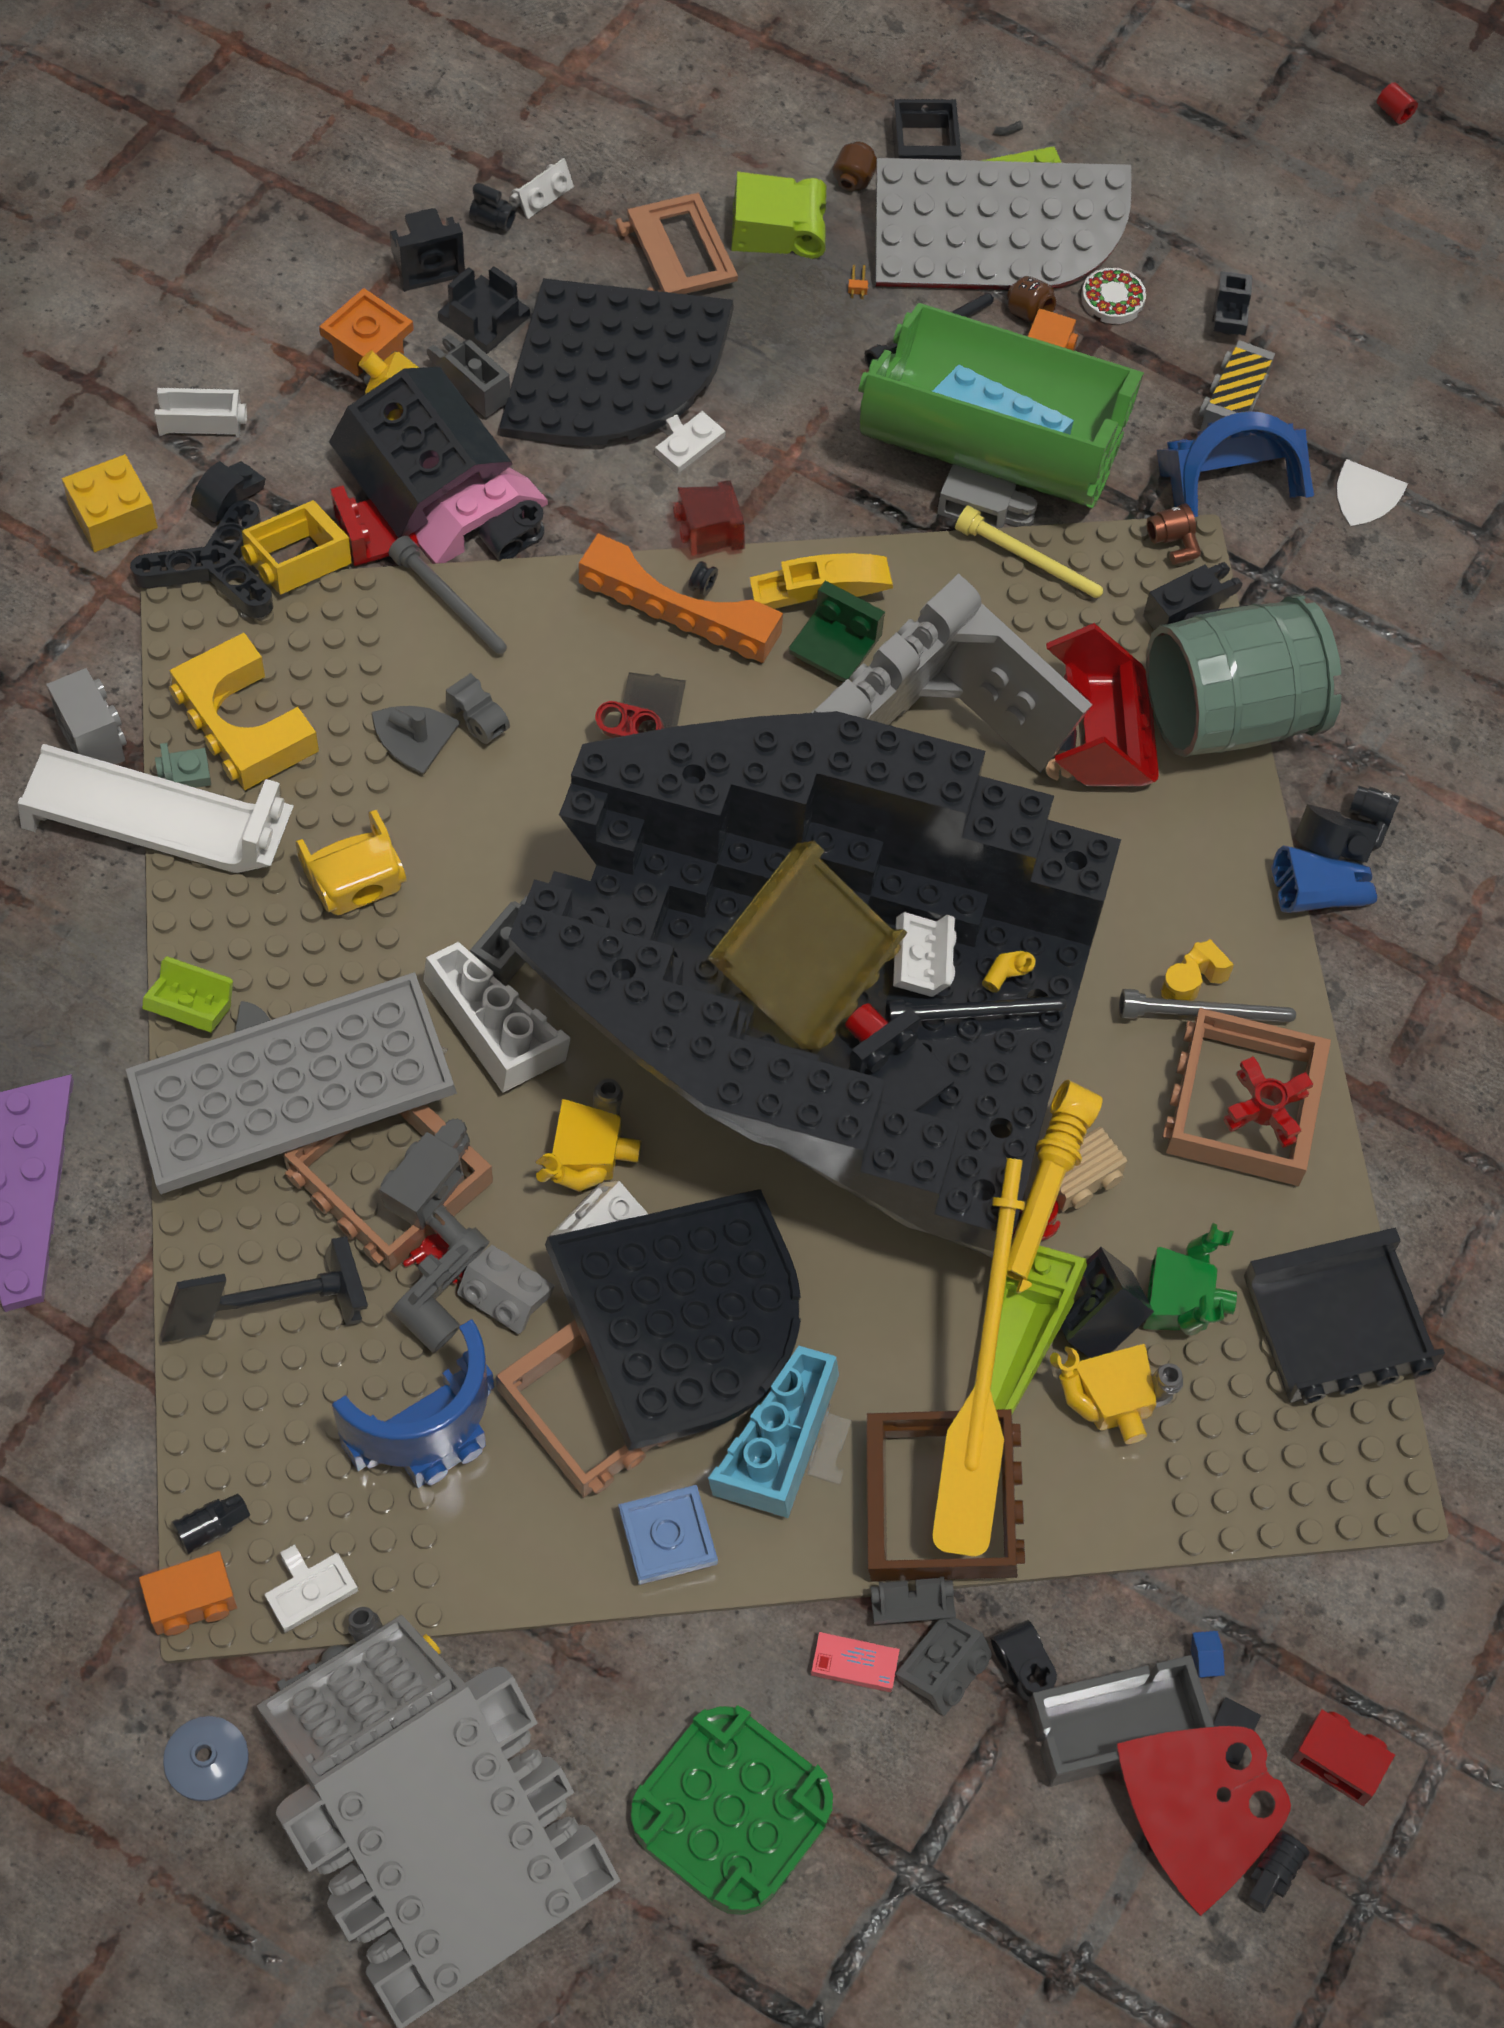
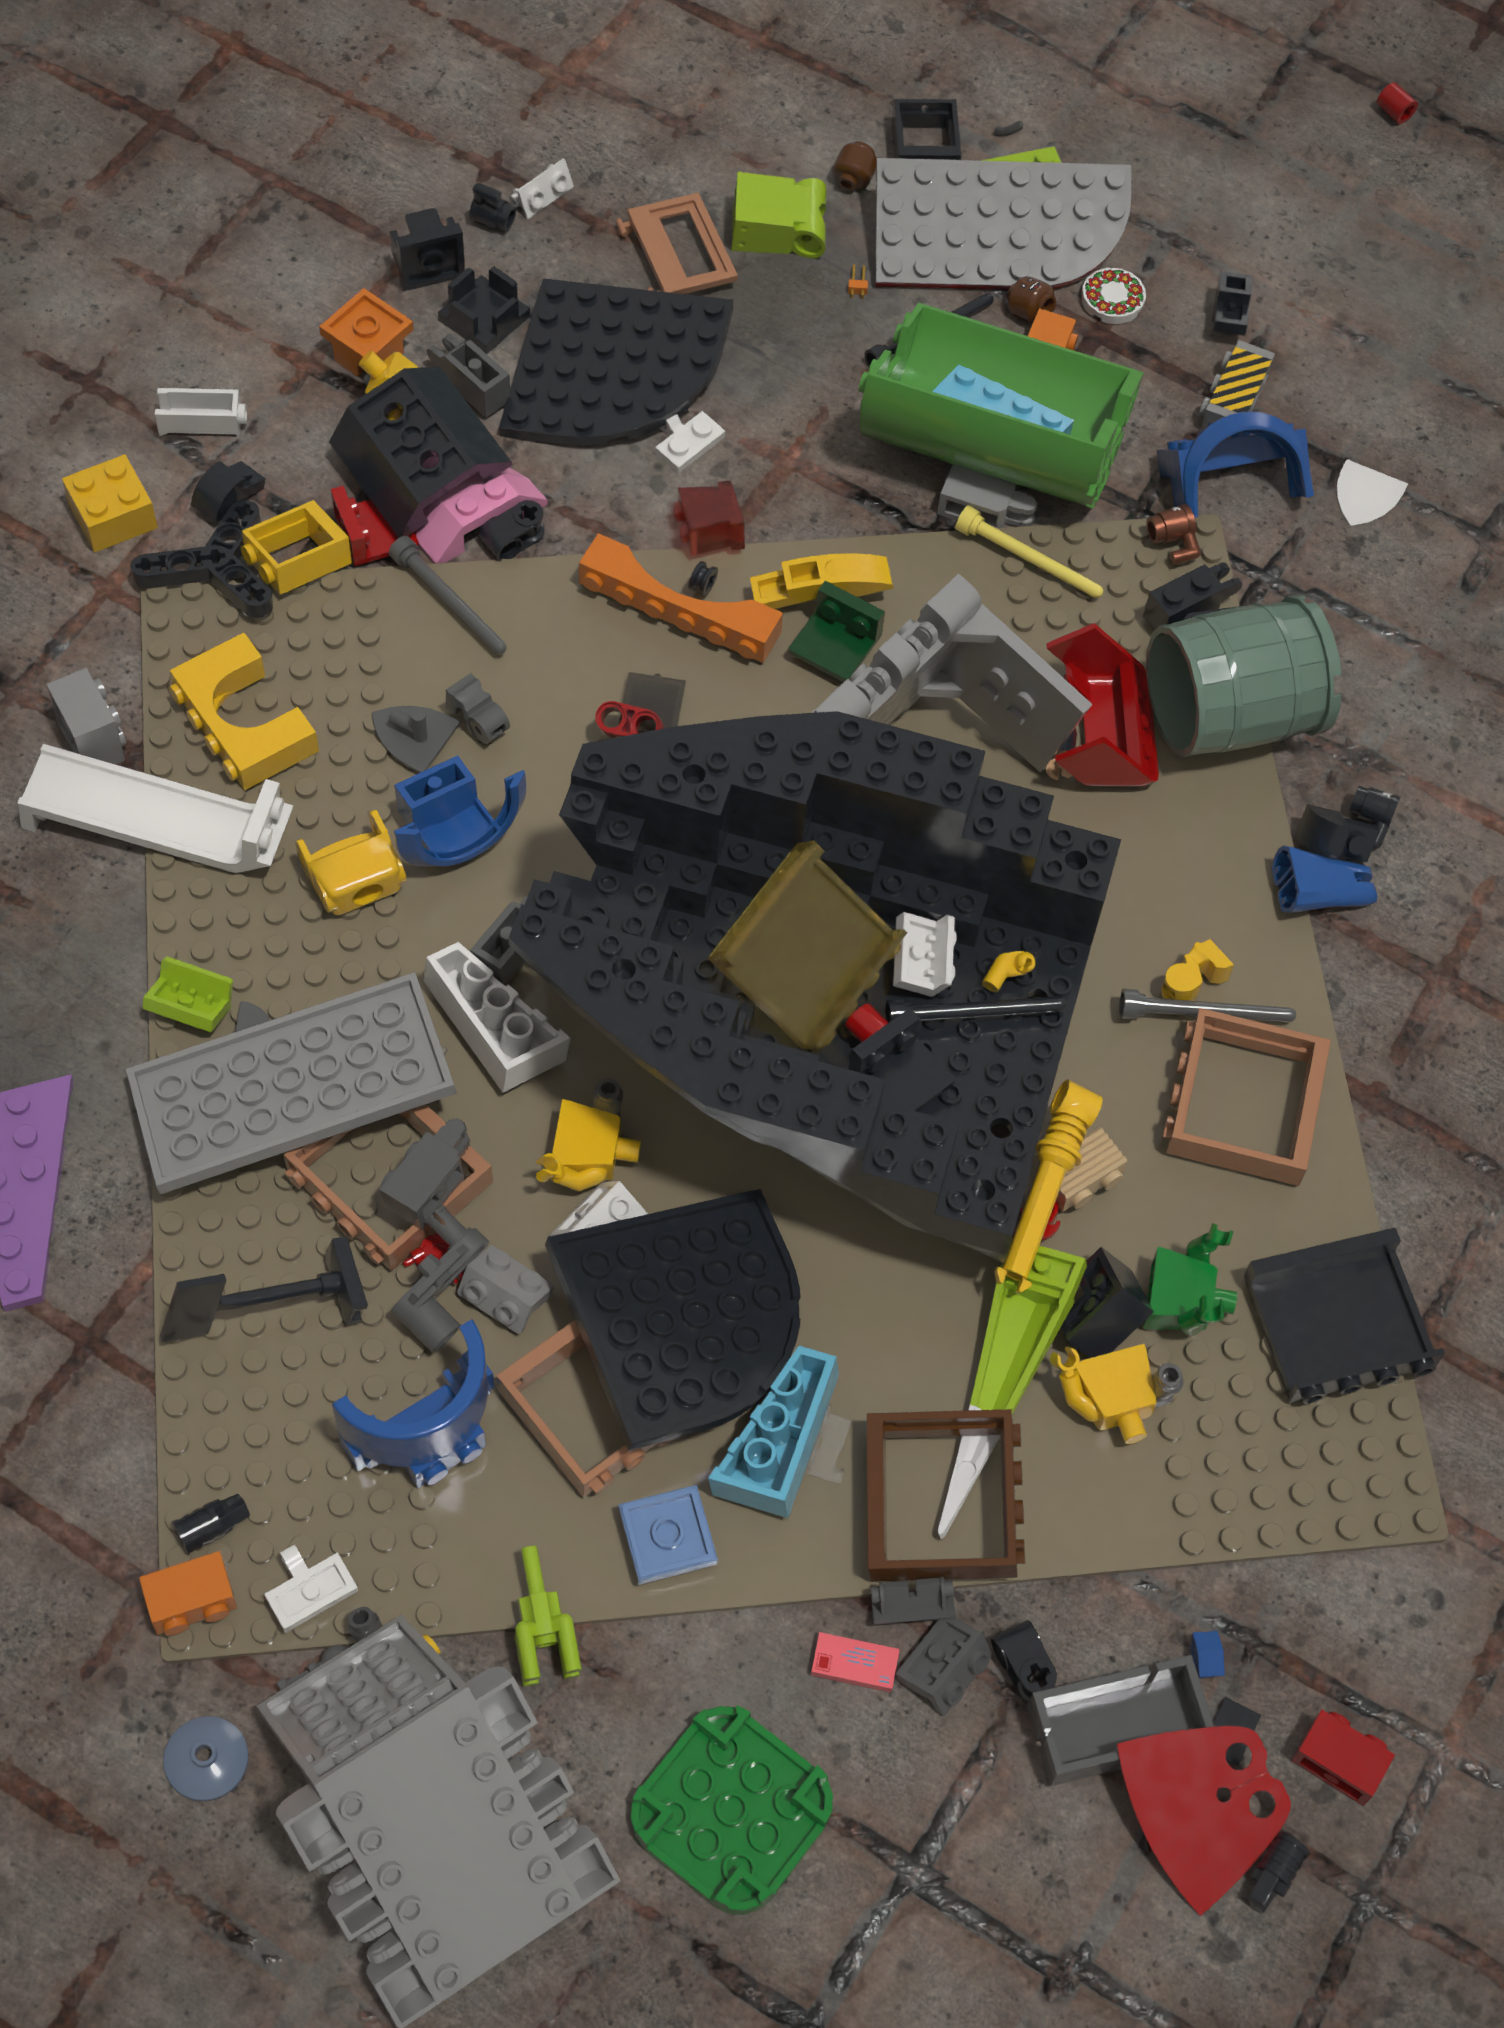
(184, 767): sand green bracket -> none
(446, 816): none -> blue piece
(543, 1625): none -> lime plant
(975, 1436): yellow piece -> none
(1255, 1109): red pin -> none

